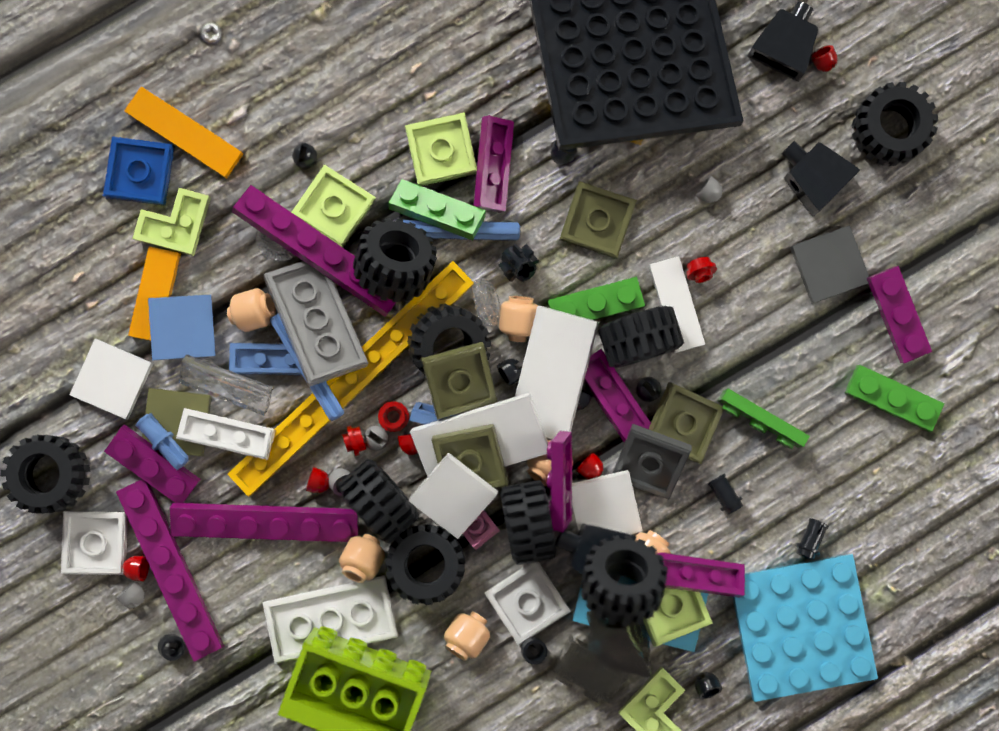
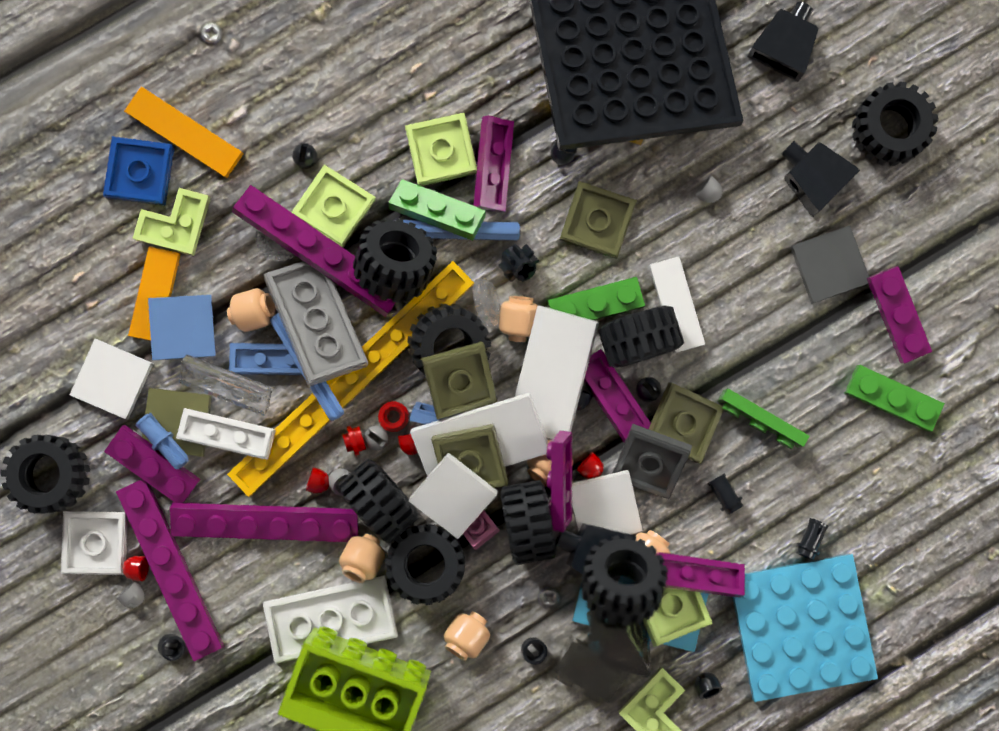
(508, 371): black hinge -> none
(527, 602): white tile -> none
(701, 269): red plate -> none
(825, 58): red hinge -> none

